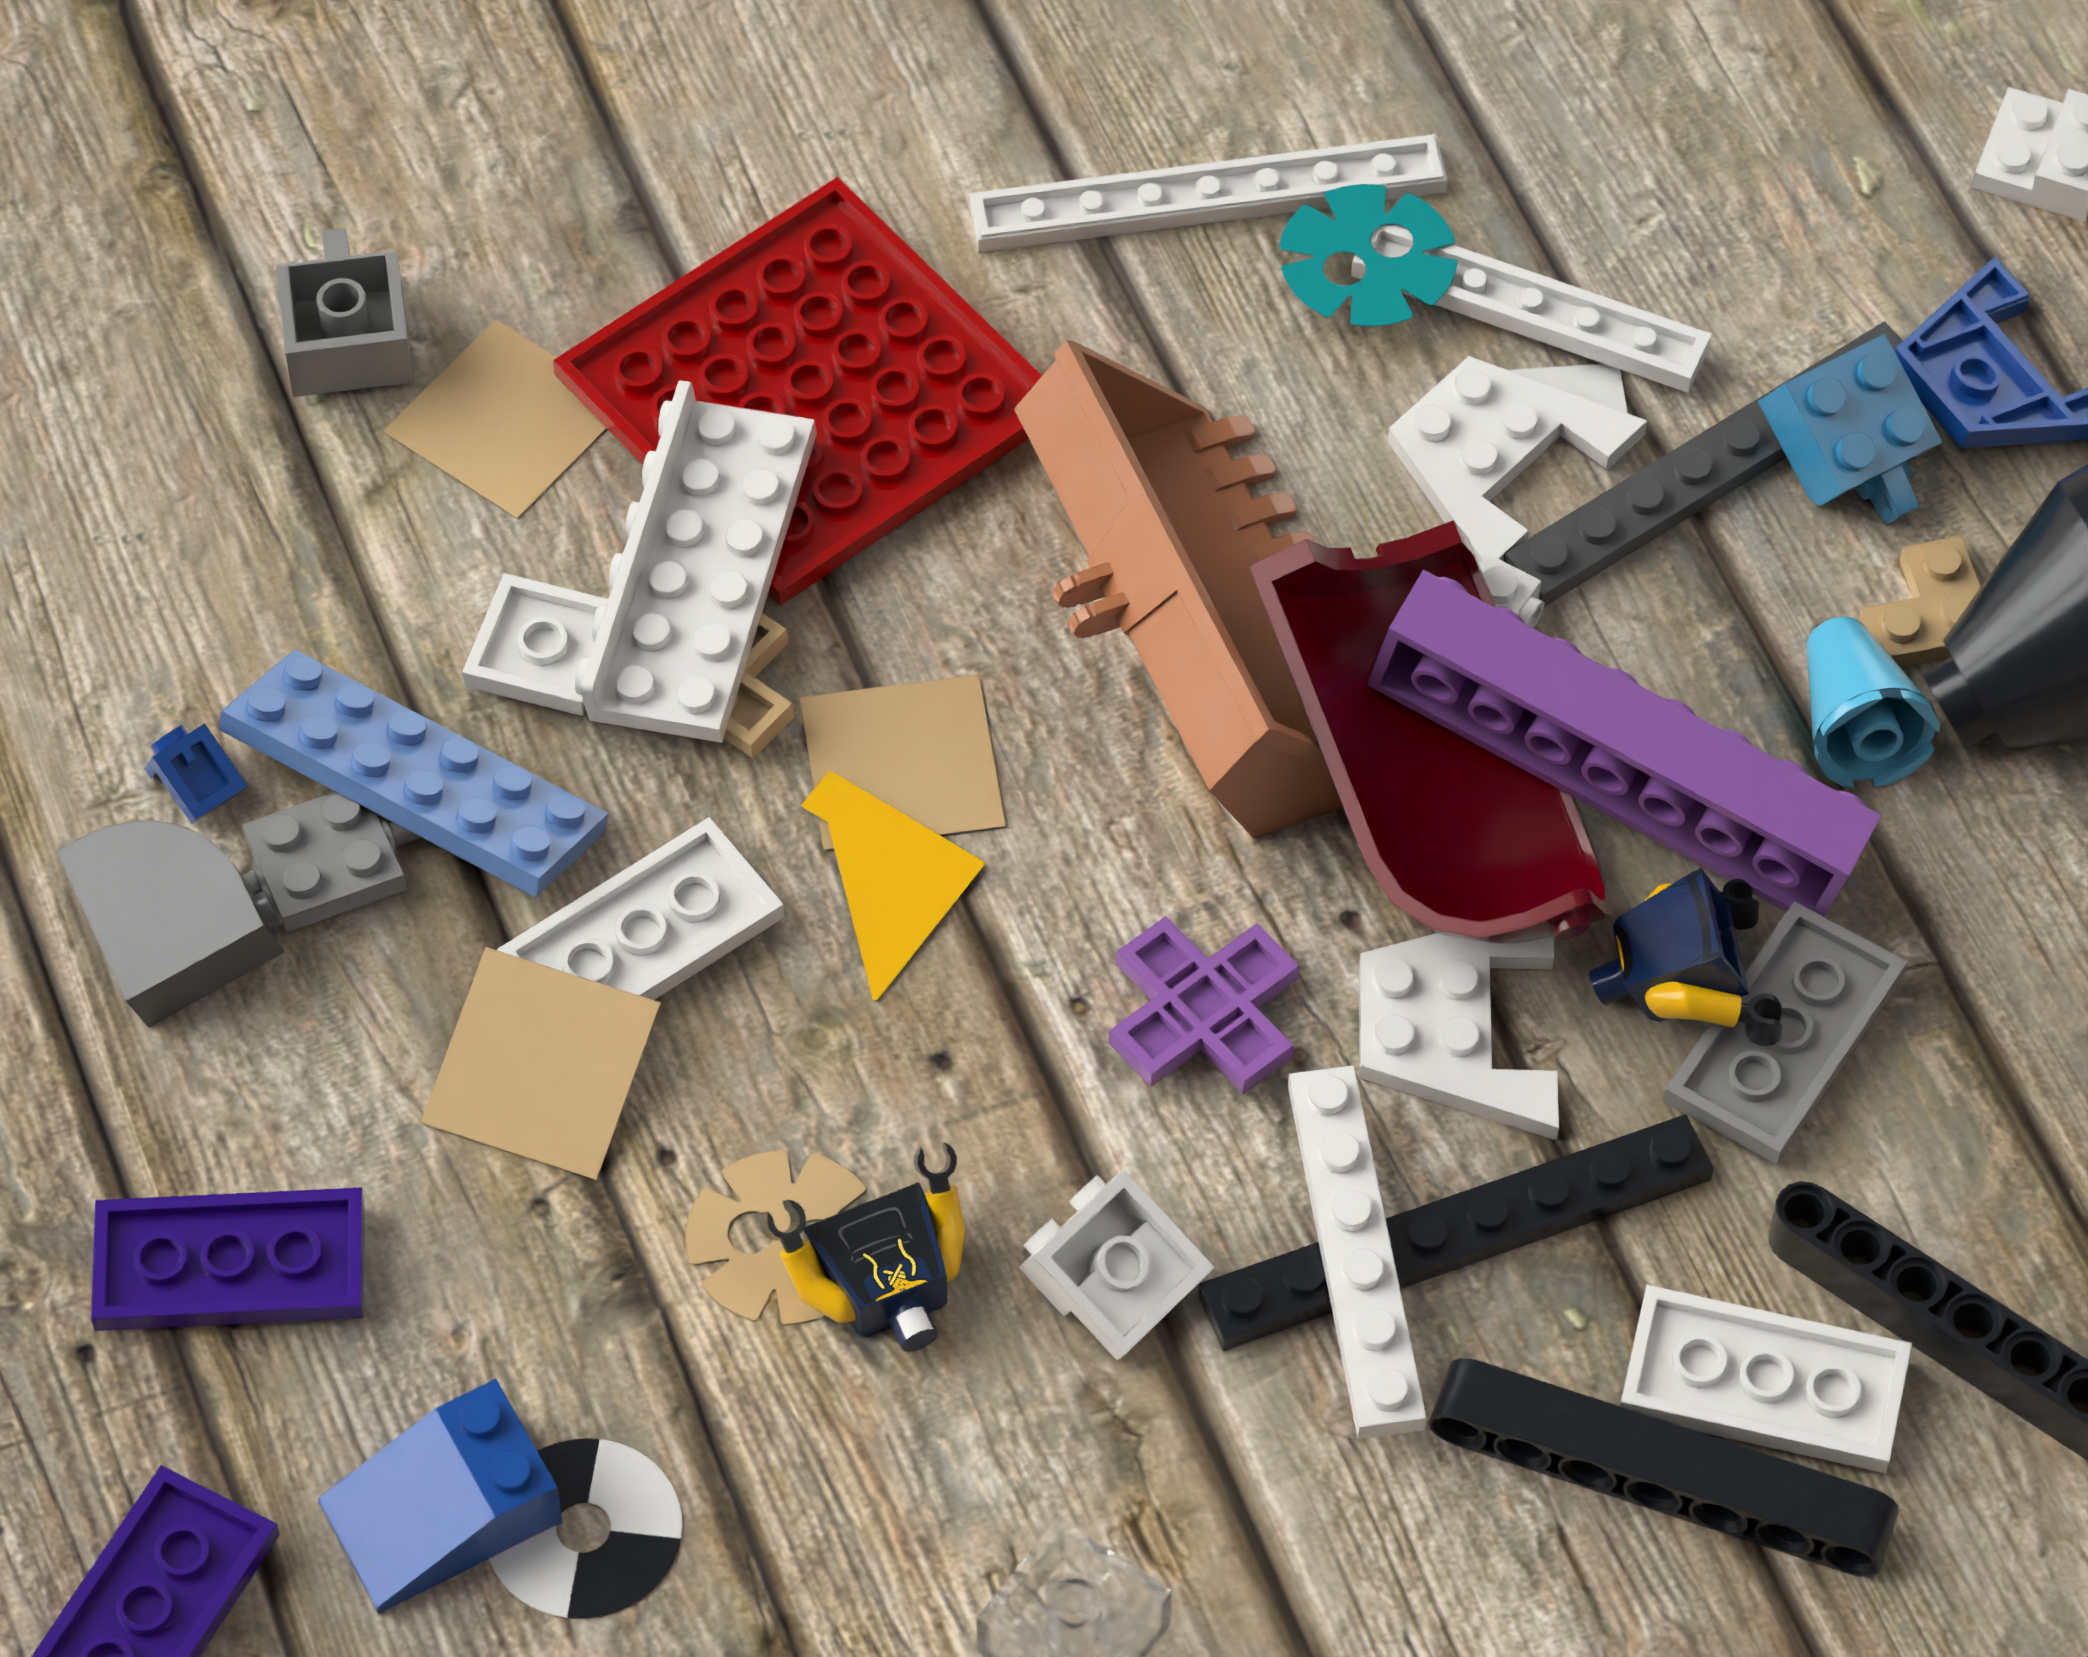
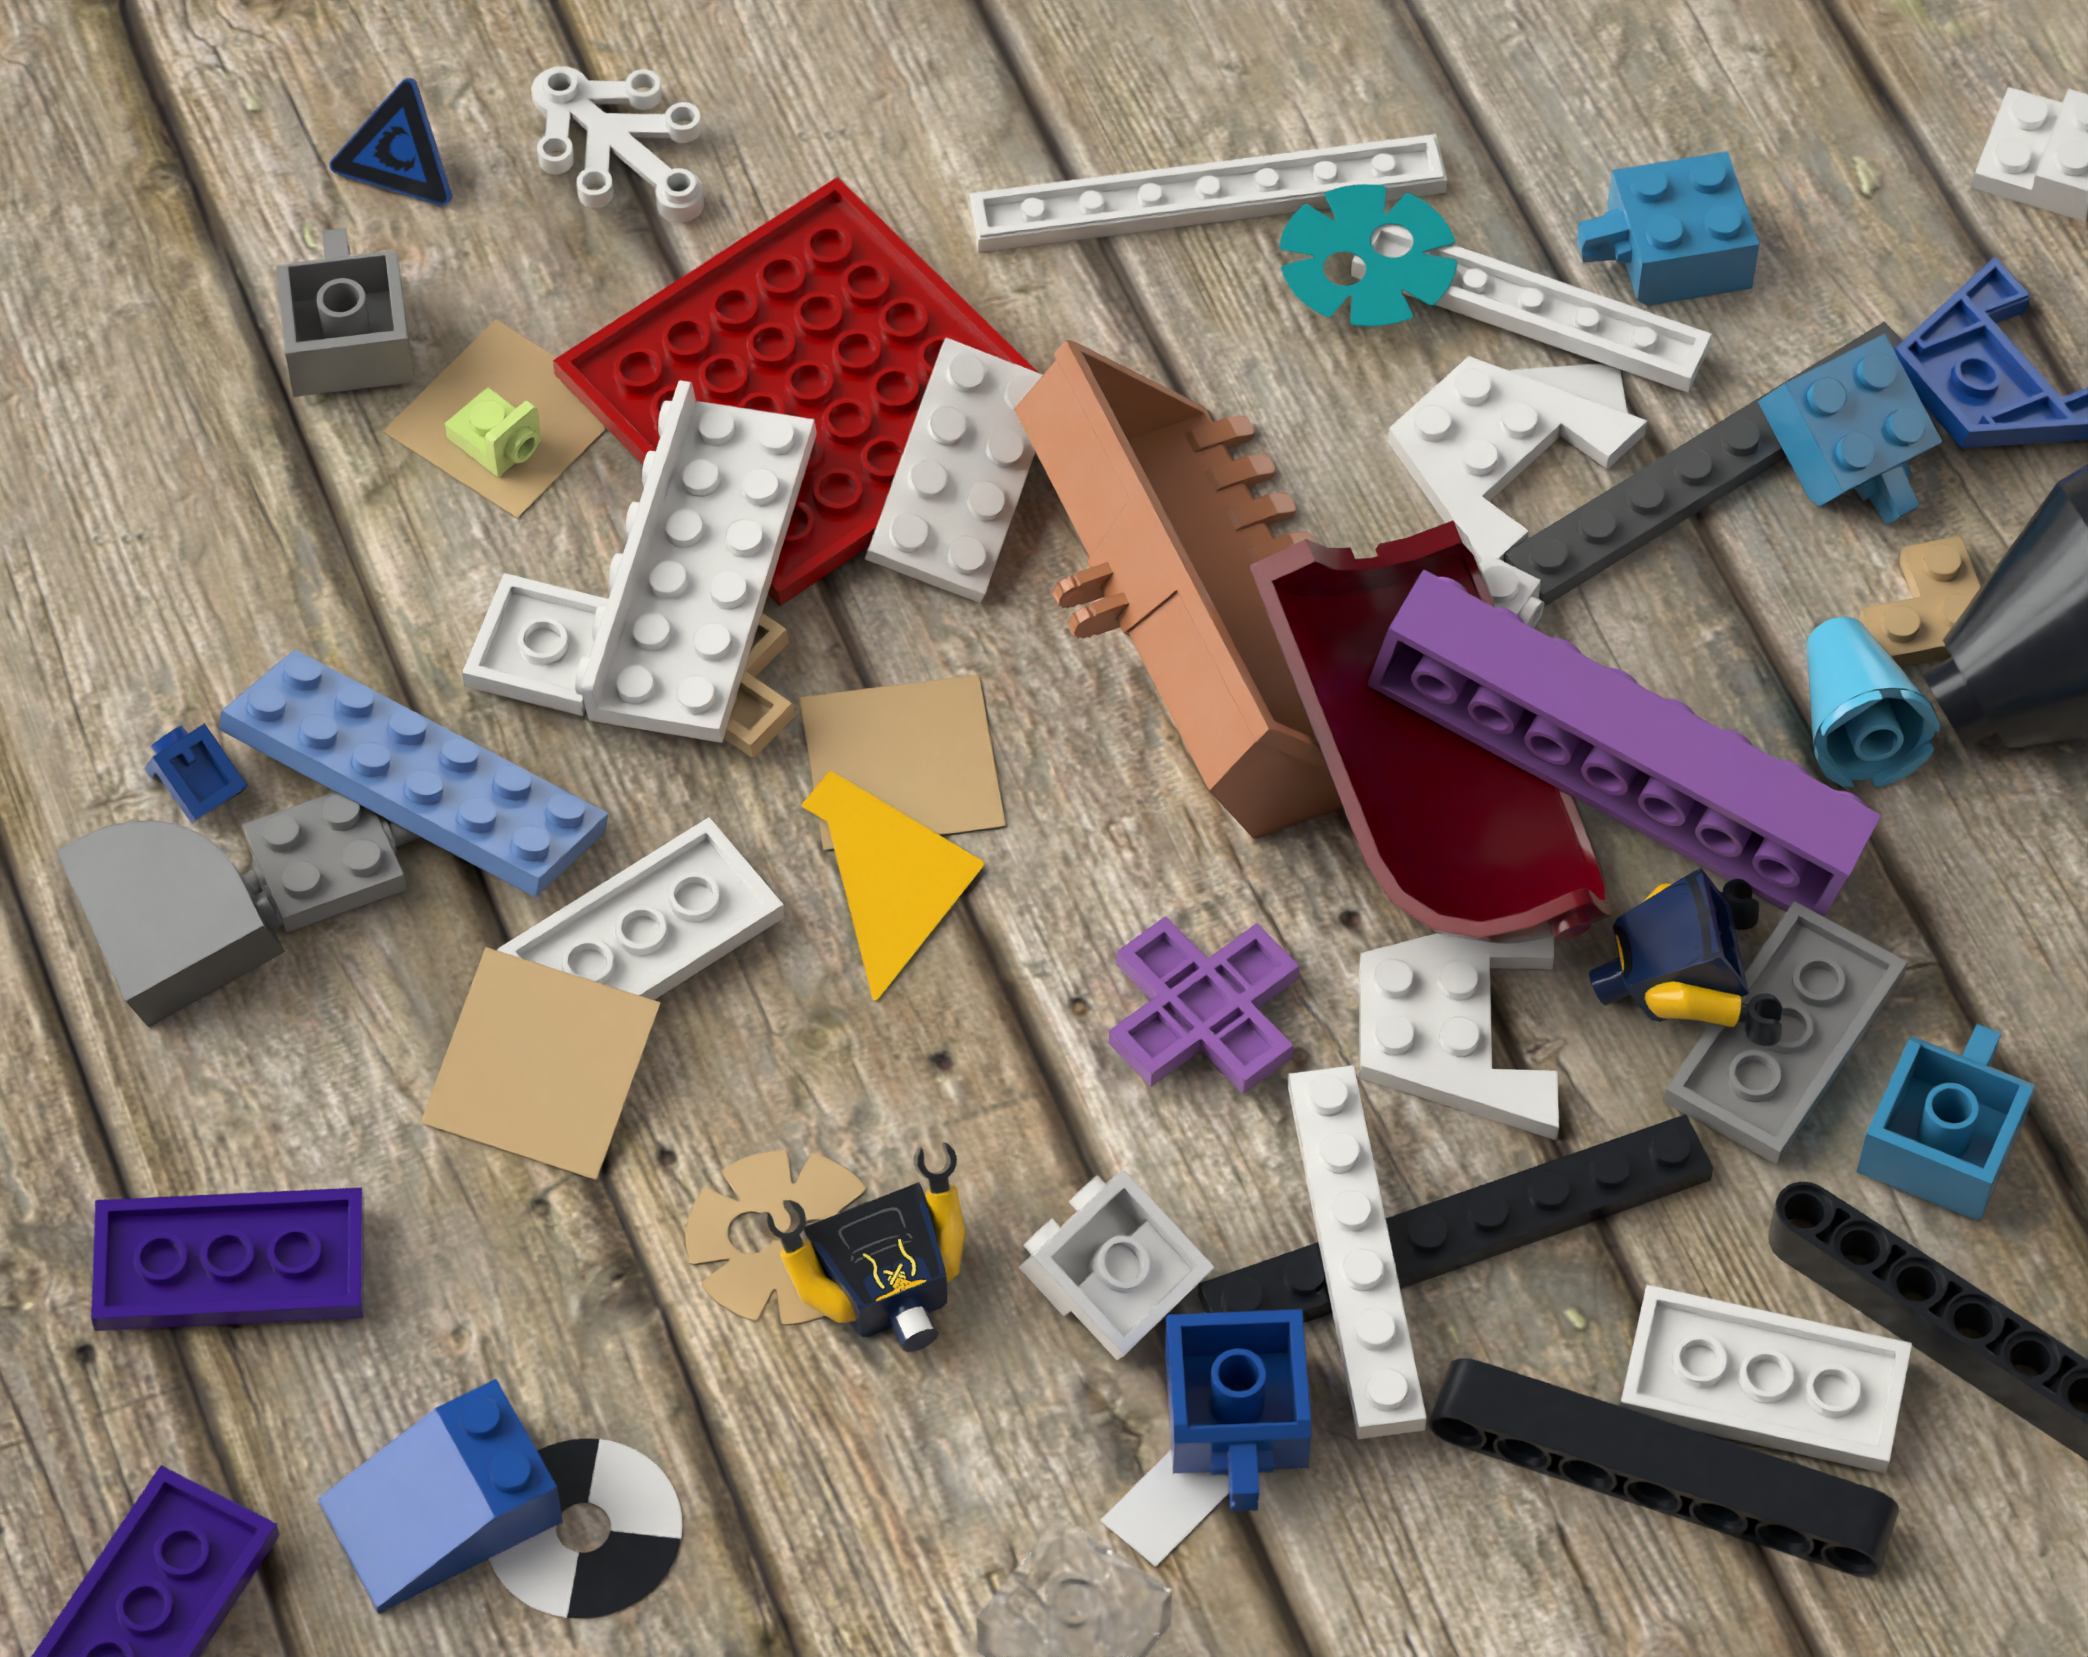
(397, 149): none -> black piece
(495, 431): none -> yellowish green bracket
(567, 95): none -> white plant
(958, 474): none -> white plate
(1165, 1508): none -> white sticker
(1238, 1396): none -> blue hinge
(1676, 229): none -> dark azure hinge
(1947, 1124): none -> dark azure hinge

